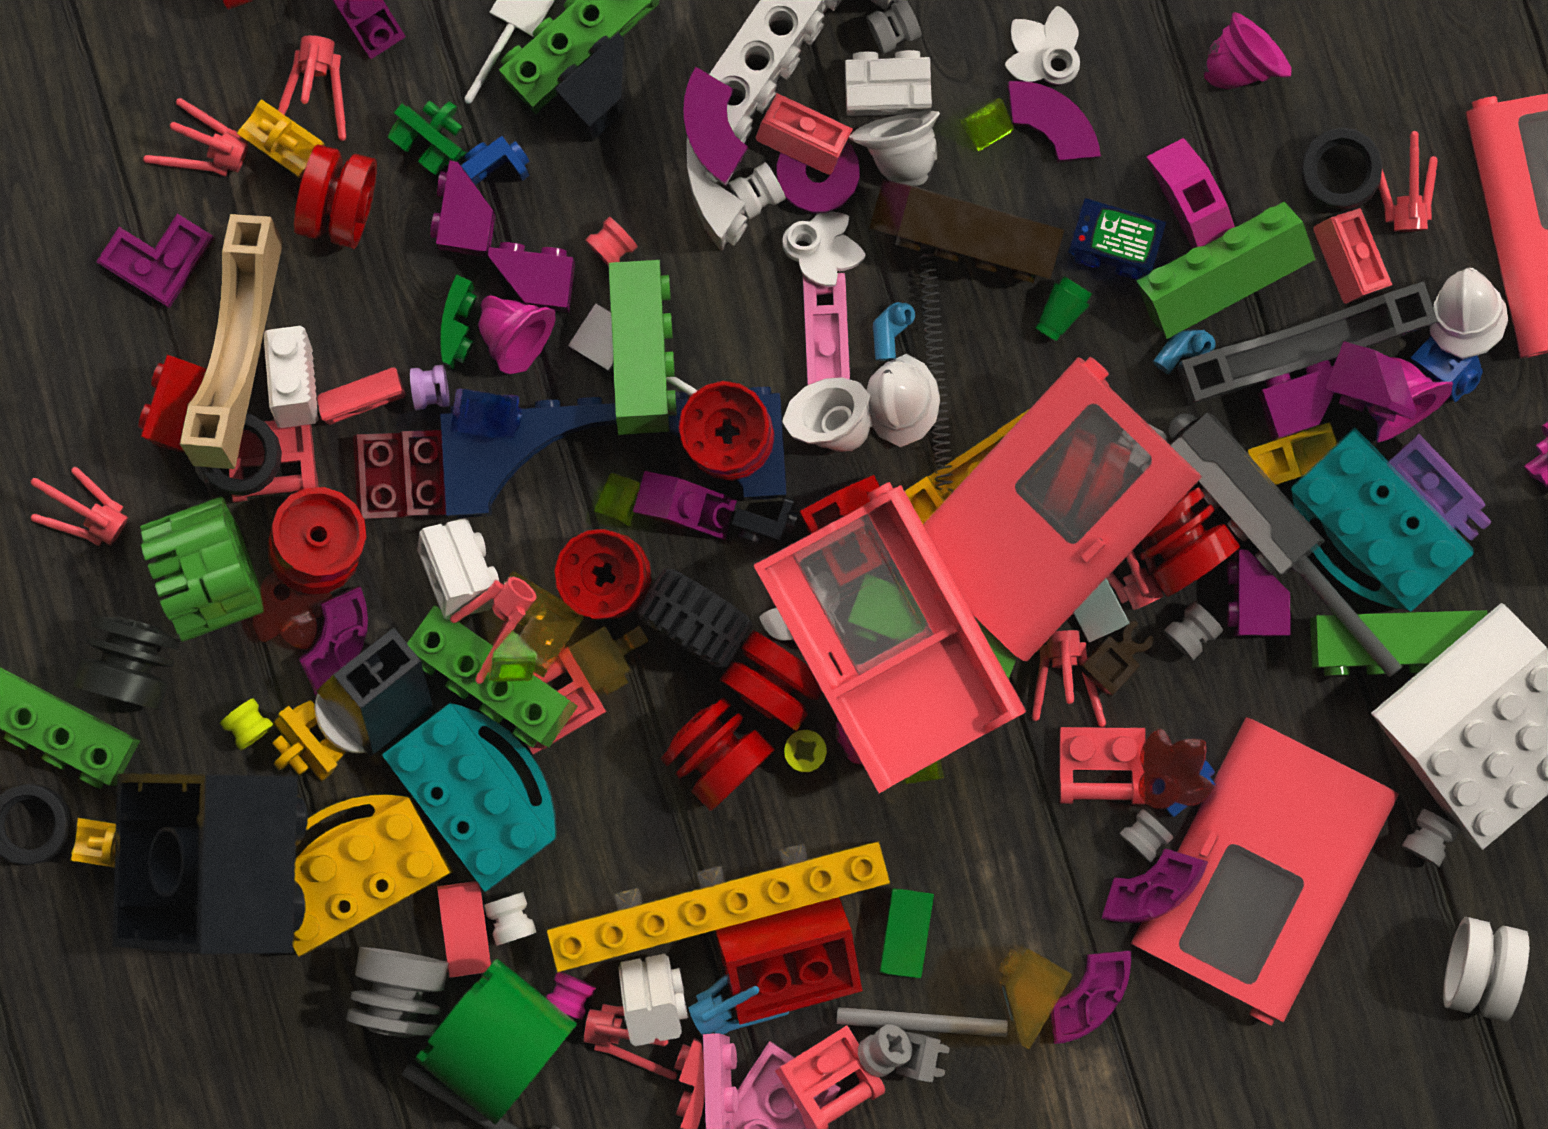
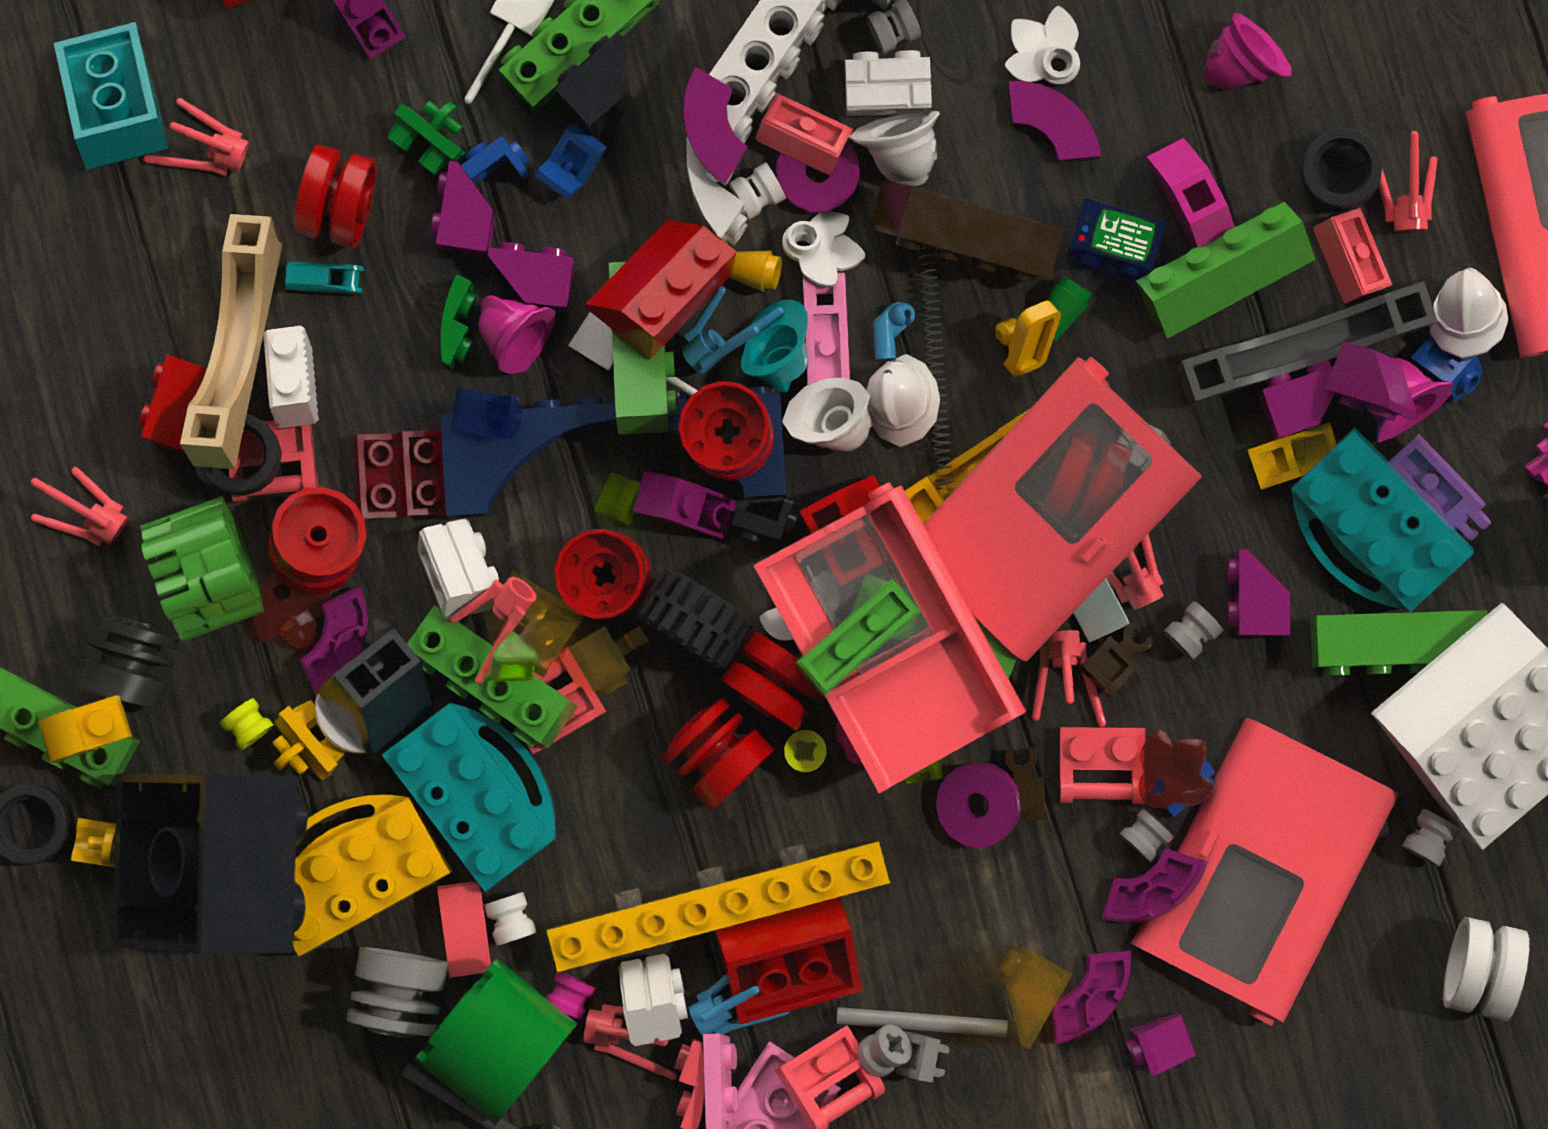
(84, 729): none -> yellow brick
(110, 96): none -> teal slope
(159, 270): magenta tile -> none
(279, 138): yellow hips -> none
(314, 60): coral plant -> none
(317, 277): none -> teal bar
(360, 396): coral slope -> none
(425, 389): lavender wheel -> none
(571, 162): none -> blue bracket
(611, 242): coral wheel -> none
(663, 284): none -> red slope
(709, 347): none -> dark azure plant
(757, 269): none -> yellow cone
(779, 349): none -> teal piece
(857, 637): none -> bright green tile
(906, 933): green slope -> none
(955, 811): none -> magenta tile
(987, 123): clear neon green slope -> none
(1029, 337): none -> yellow piece
(1030, 789): none -> dark brown plate
(1160, 1044): none -> magenta slope
(1182, 345): dark azure arm -> none
(1186, 545): red wheel -> none
(1264, 517): piece -> none

